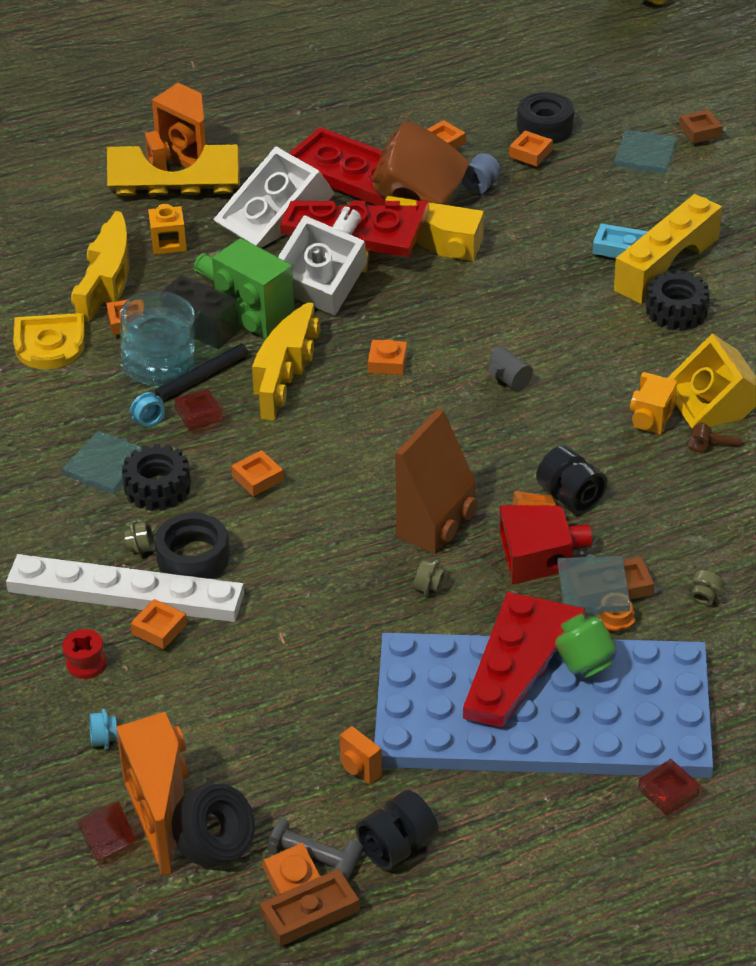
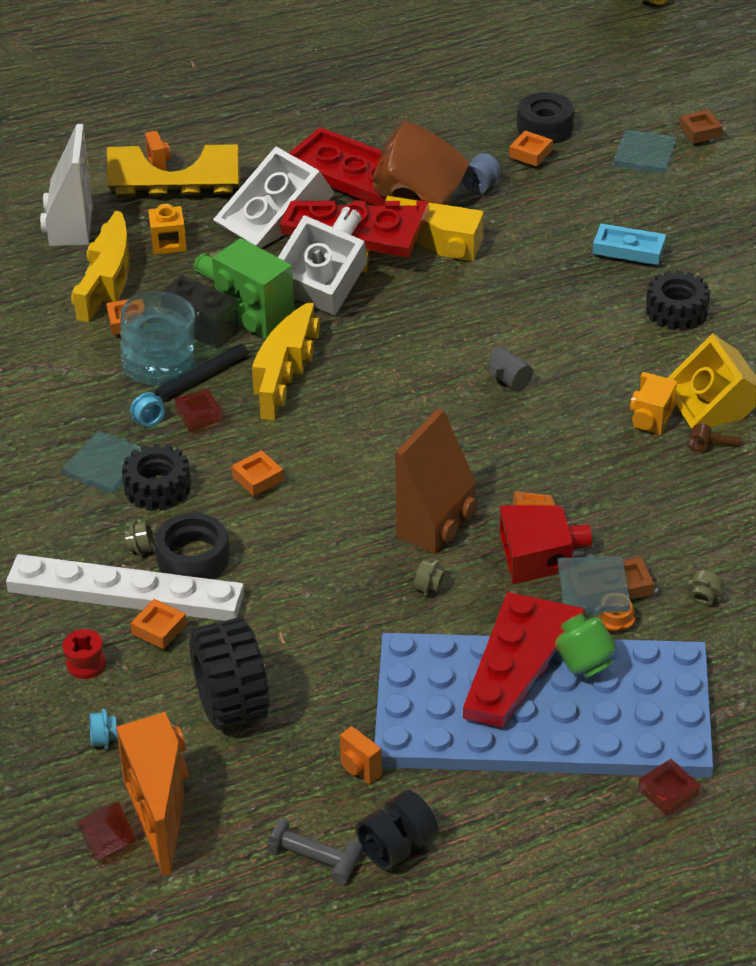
(49, 340): yellow tile -> none
(69, 199): none -> white slope
(180, 122): orange slope -> none
(191, 829): black tyre -> none
(229, 673): none -> black tyre
(290, 868): orange plate -> none
(309, 907): dark orange plate -> none
(387, 357): orange plate -> none
(449, 133): orange plate -> none
(571, 479): black wheel -> none
(689, 226): yellow arch -> none

